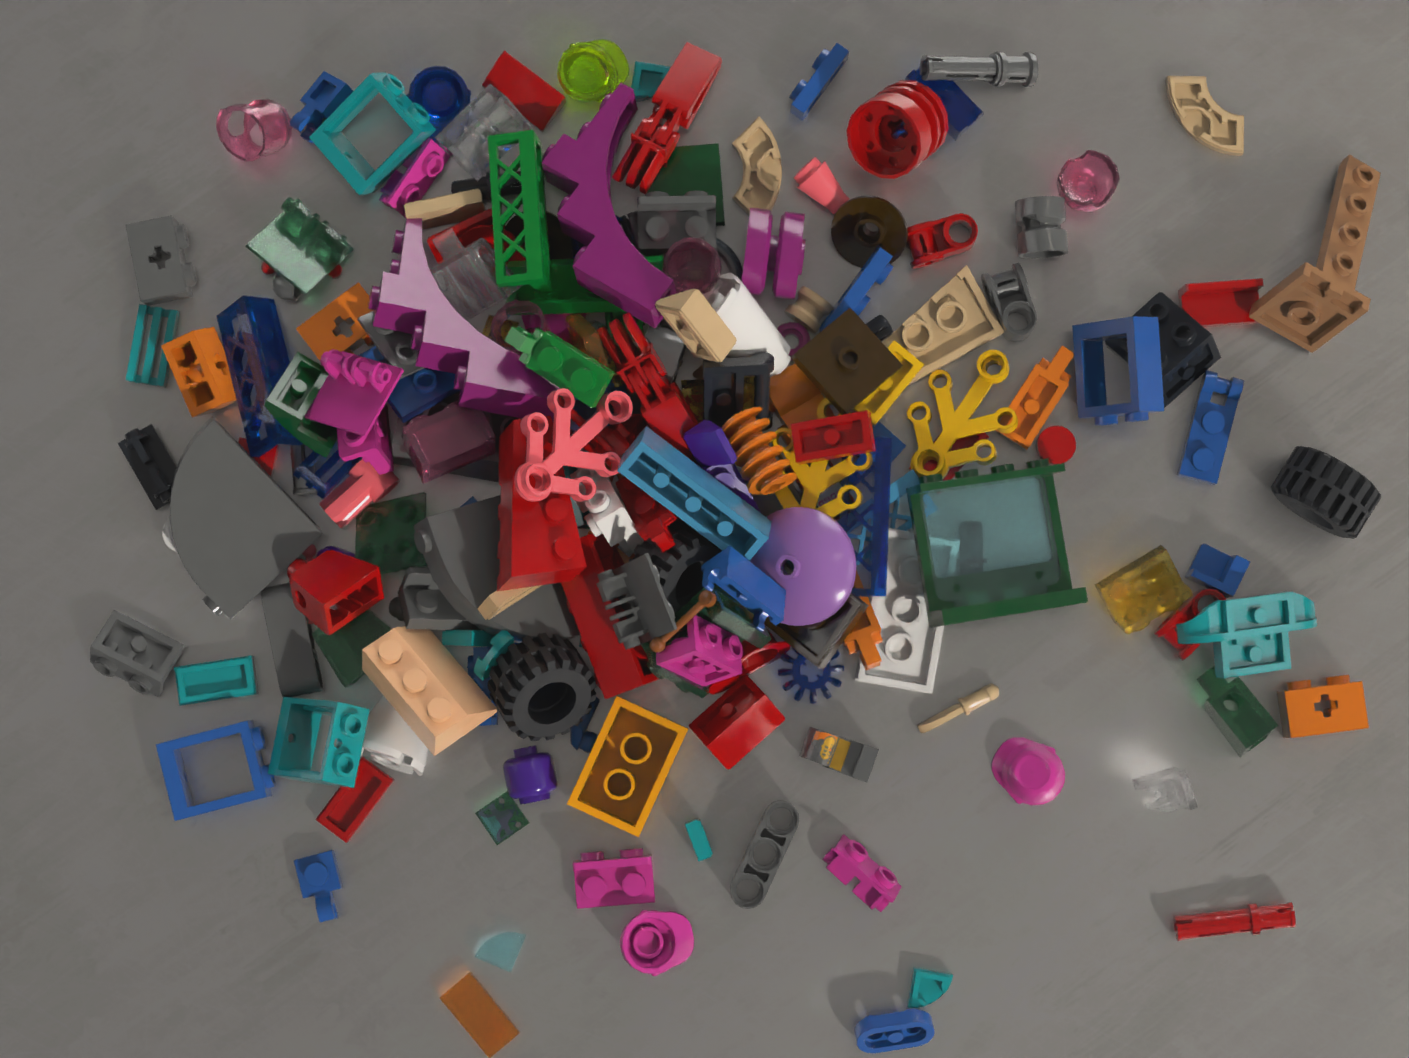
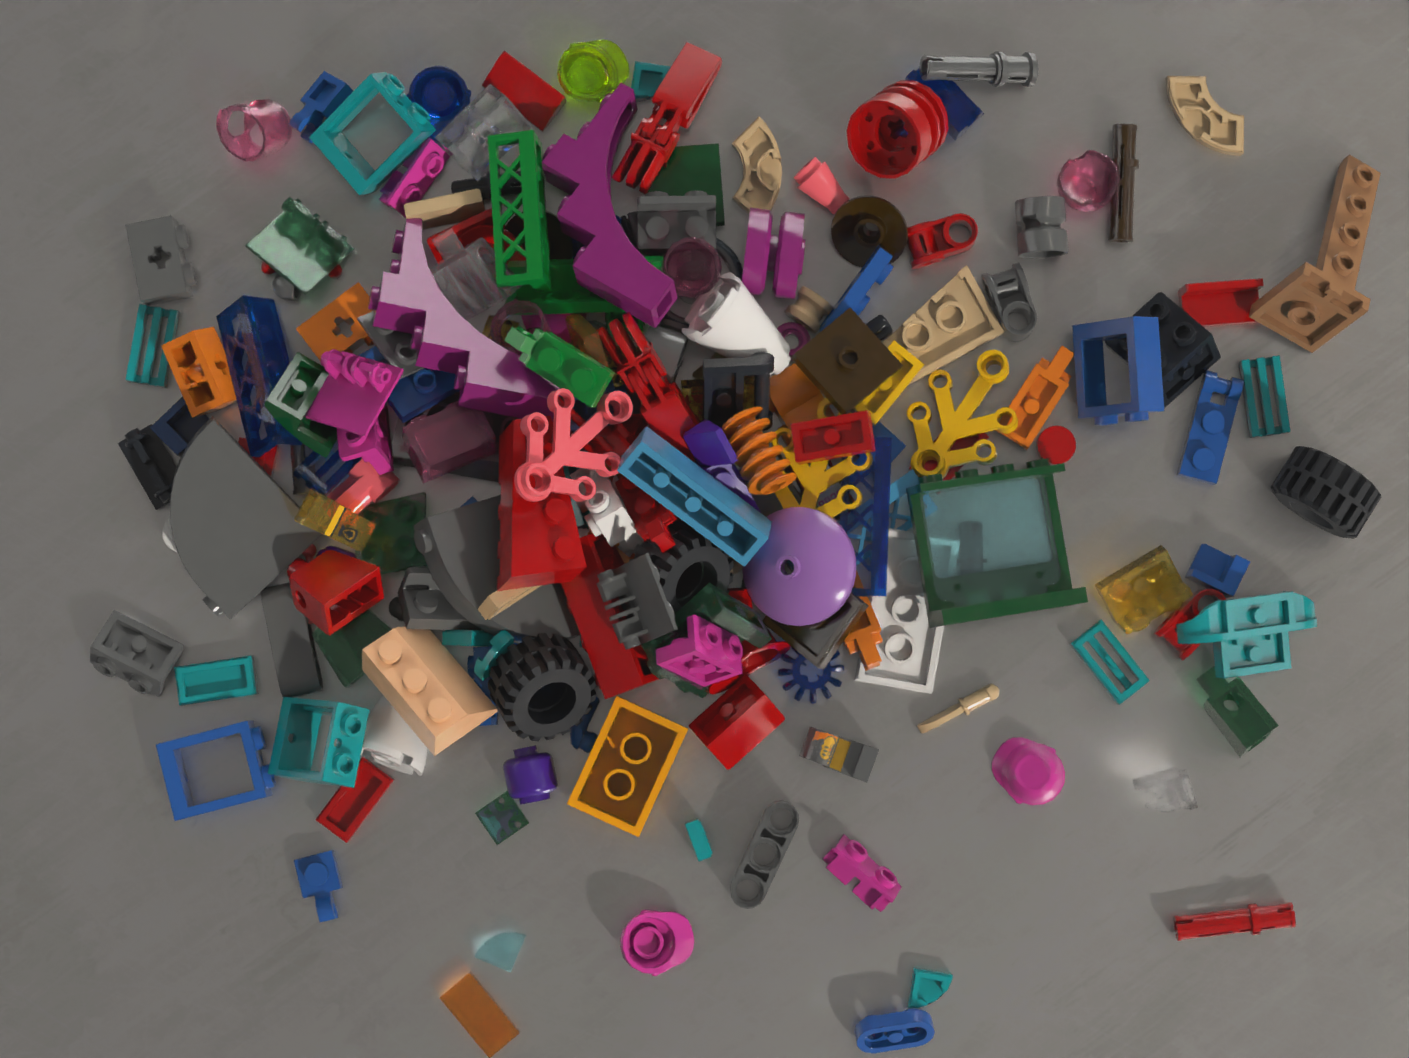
(178, 426): none -> dark blue panel
(334, 520): none -> clear yellow leg
(613, 880): dark pink bracket -> none
(697, 325): tan slope -> none
(706, 599): dark orange hinge -> none
(746, 585): blue hinge -> none
(808, 93): blue plate -> none
(1124, 157): none -> dark brown pin
(1130, 688): none -> teal tile
(1279, 393): none -> teal tile
(1345, 712): orange brick -> none

